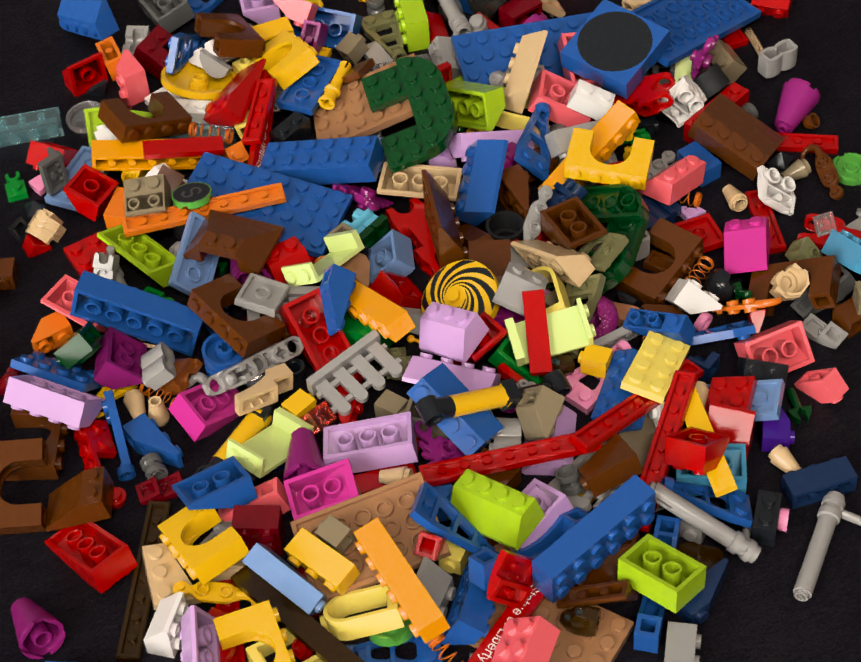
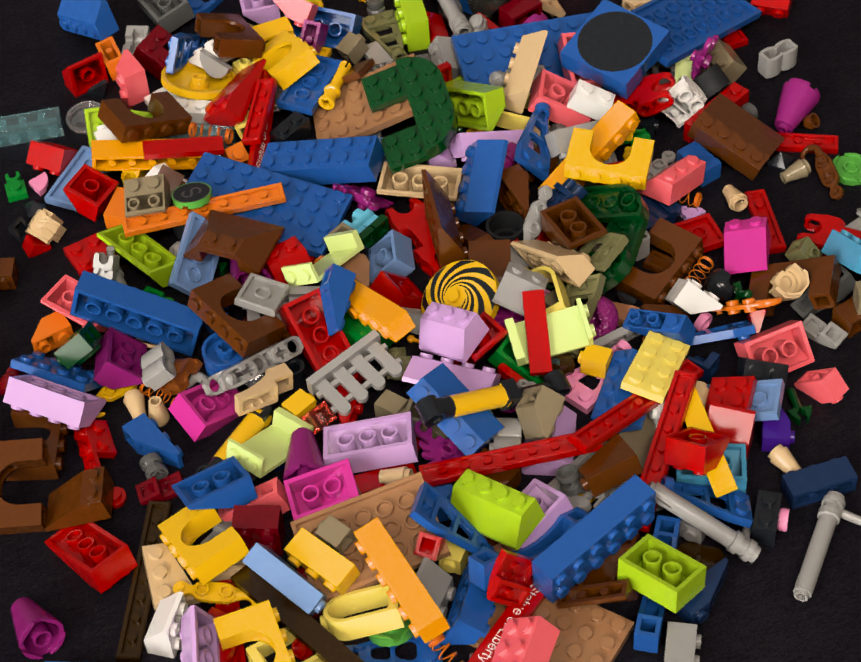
(53, 171): dark grey bracket -> none
(126, 470): blue plate -> none
(581, 620): dark brown rock -> none
(755, 41): tan piece -> none
(775, 190): white slope -> none
(824, 223): clear slope -> none

